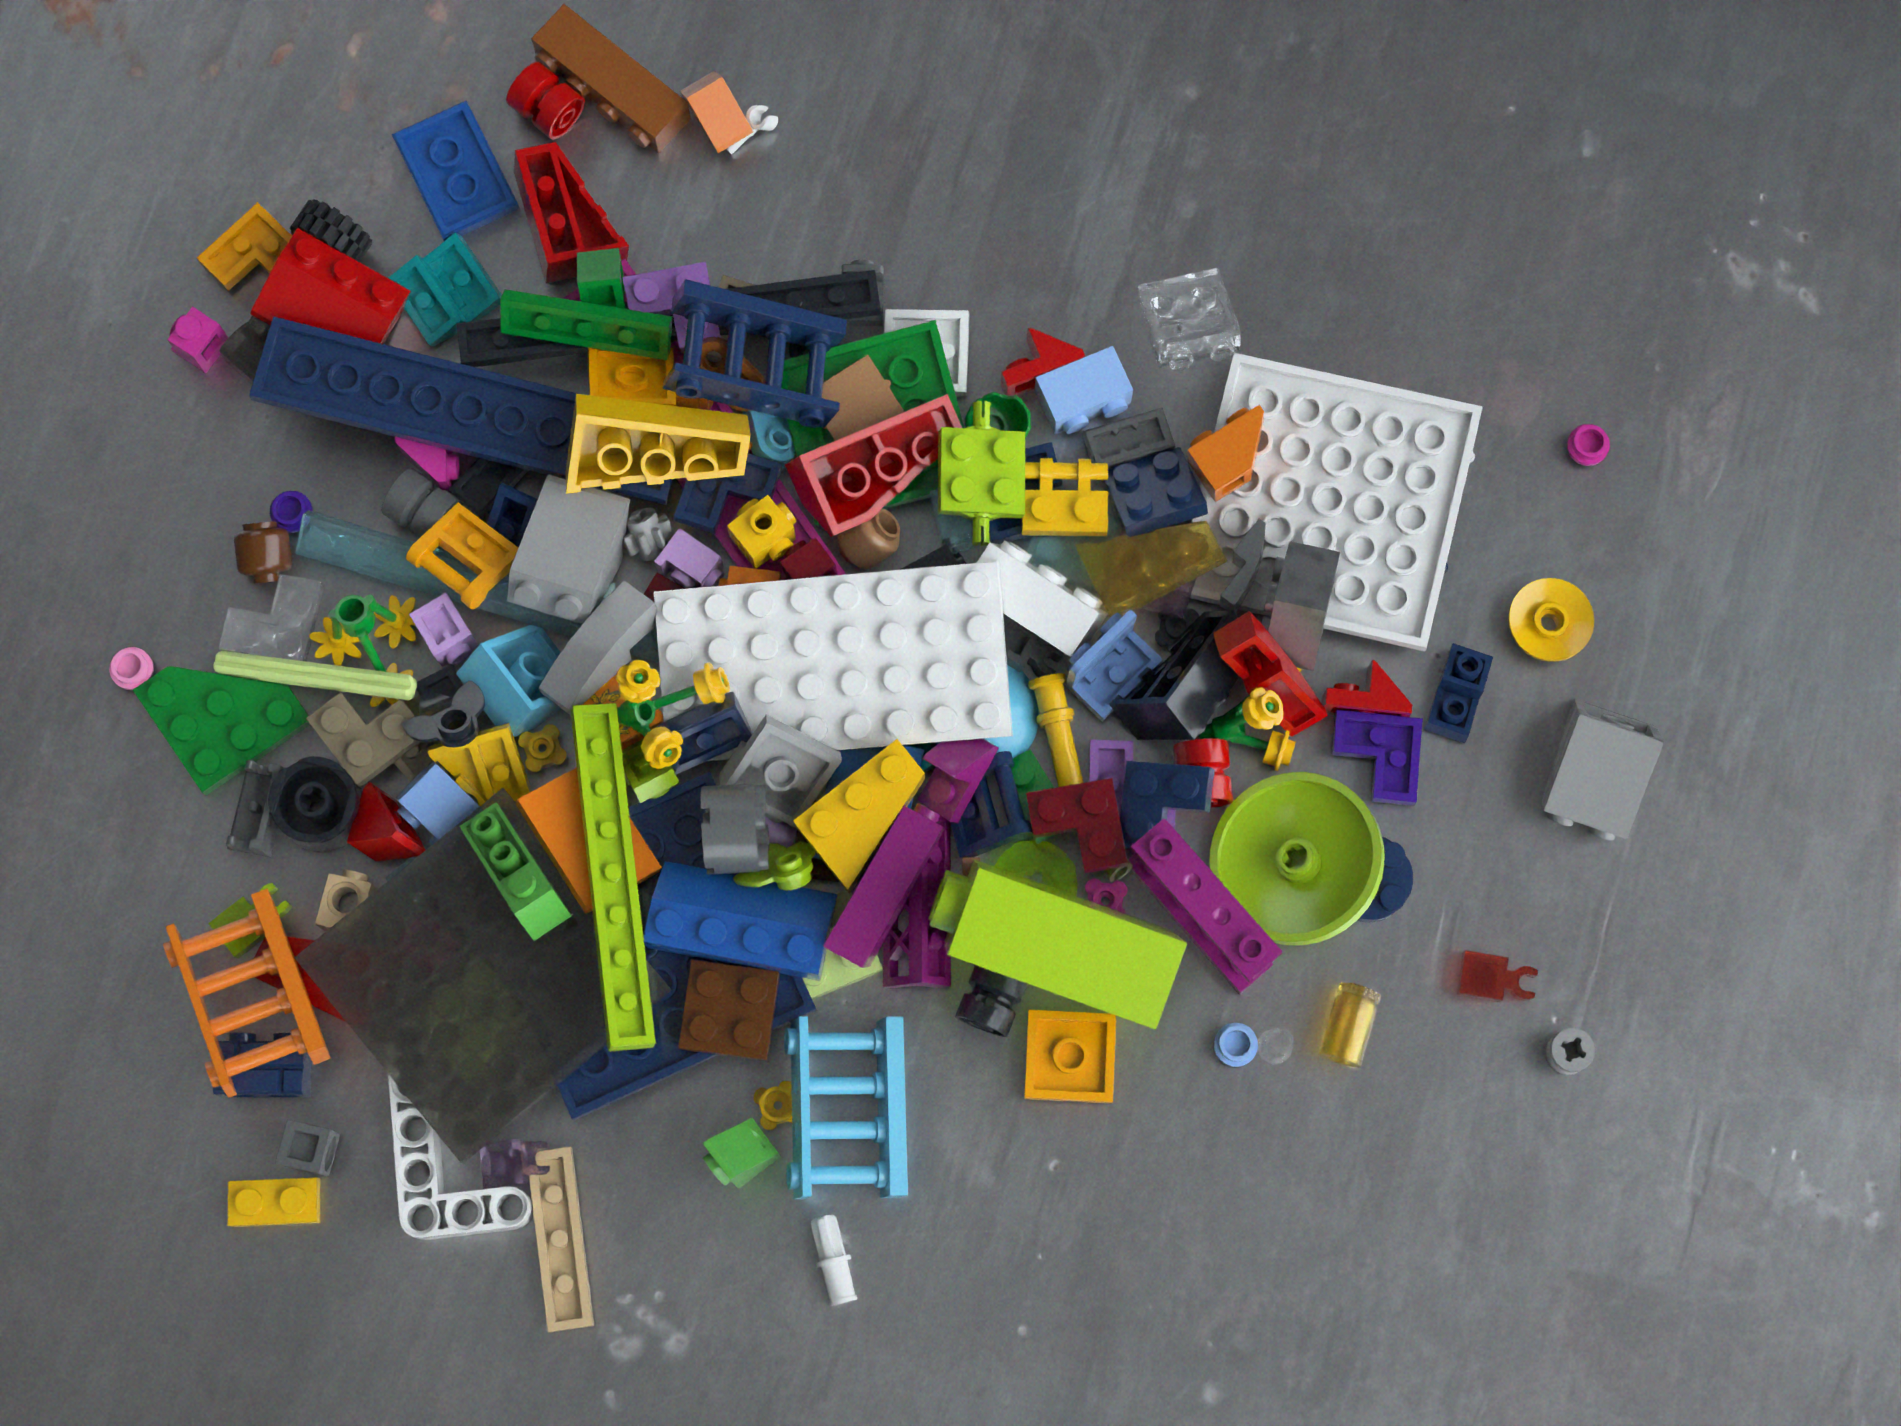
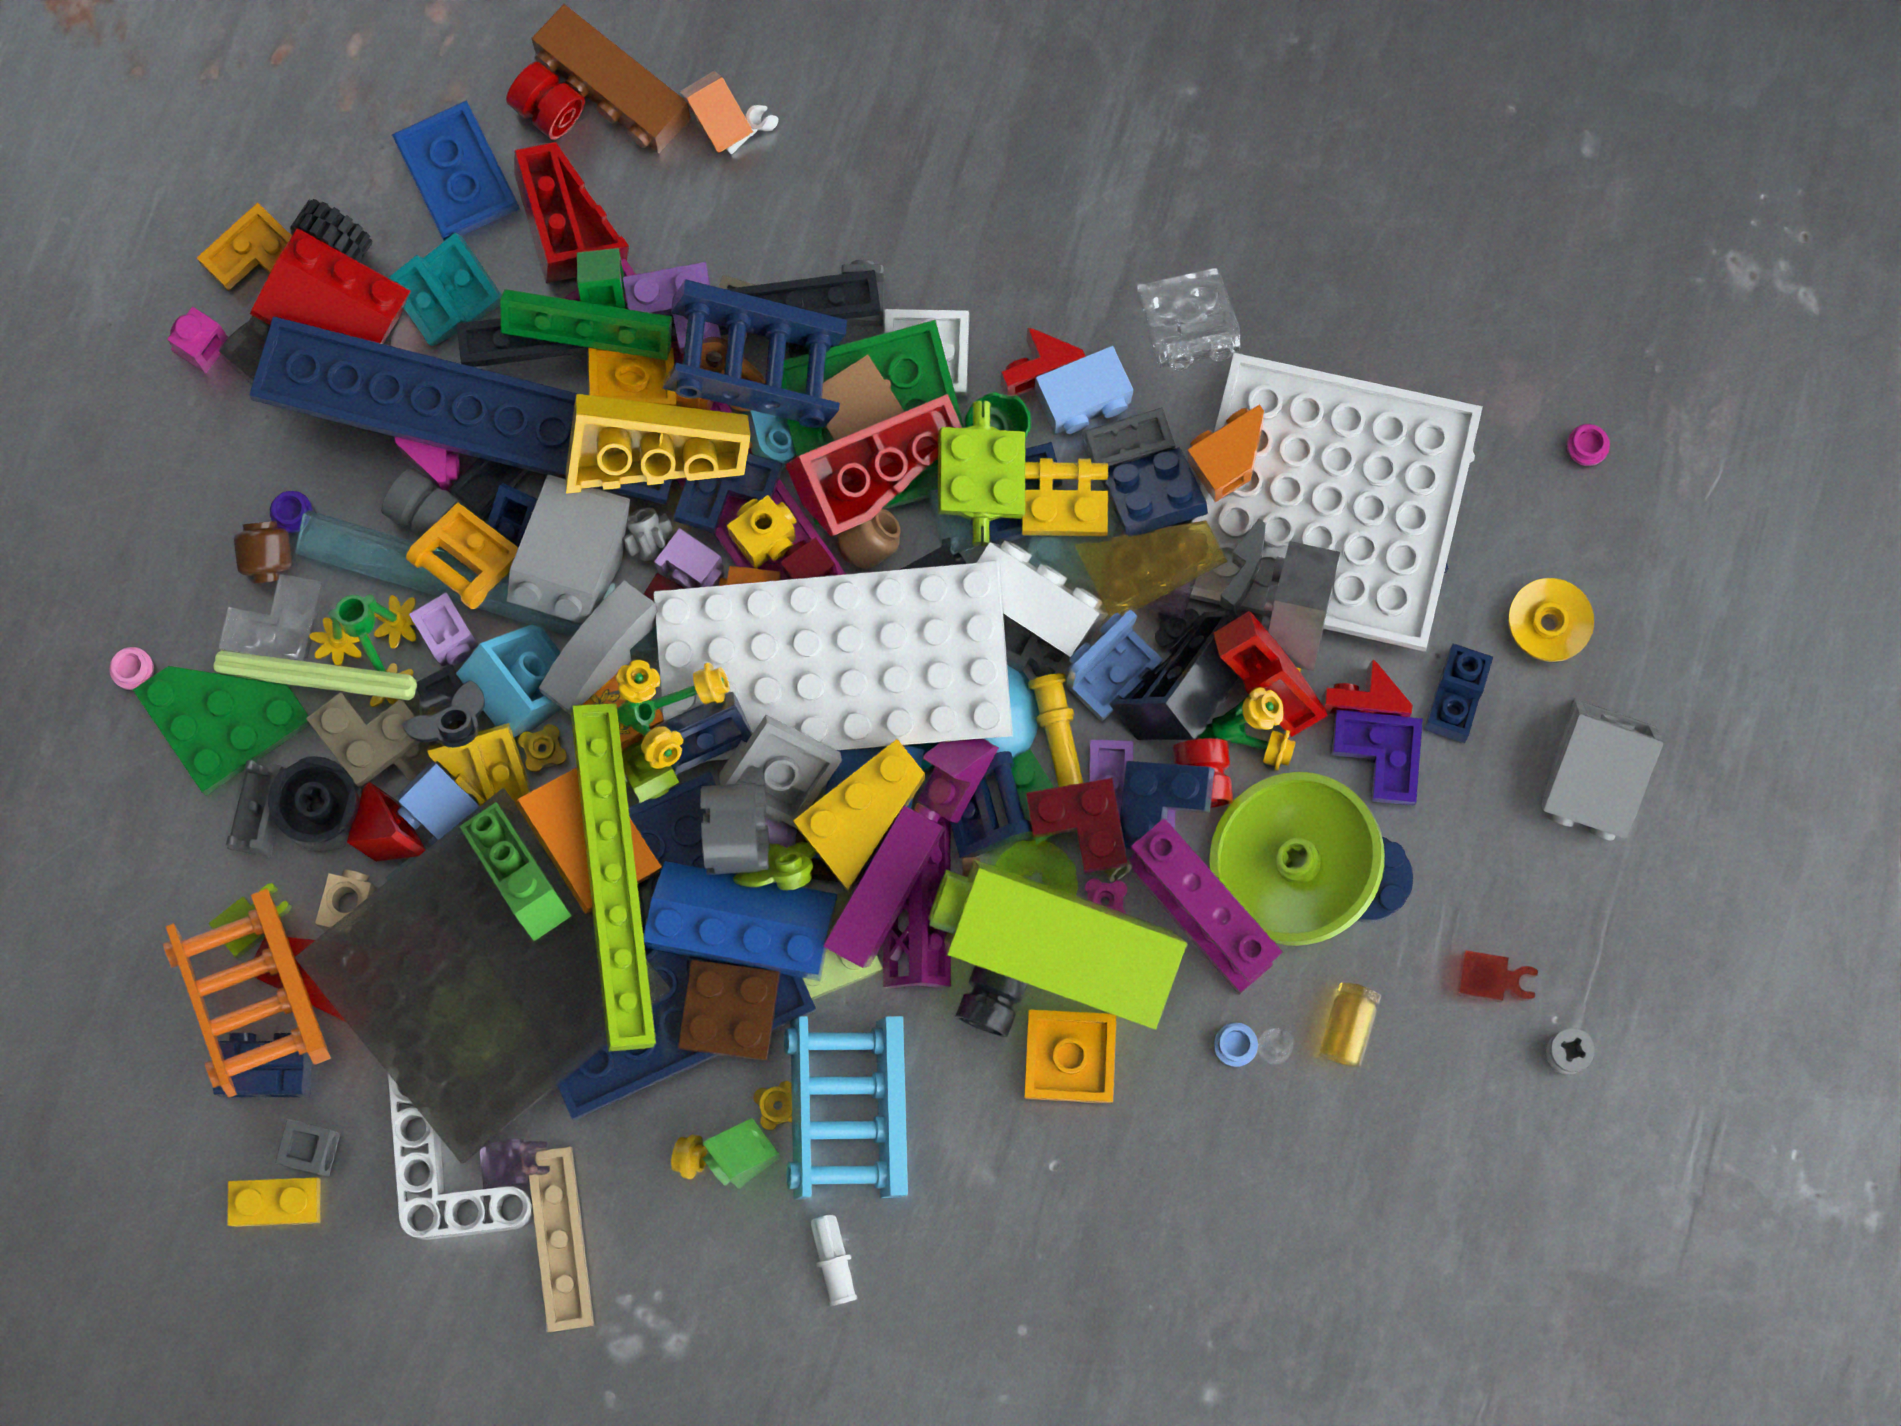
(688, 1156): none -> yellow plate

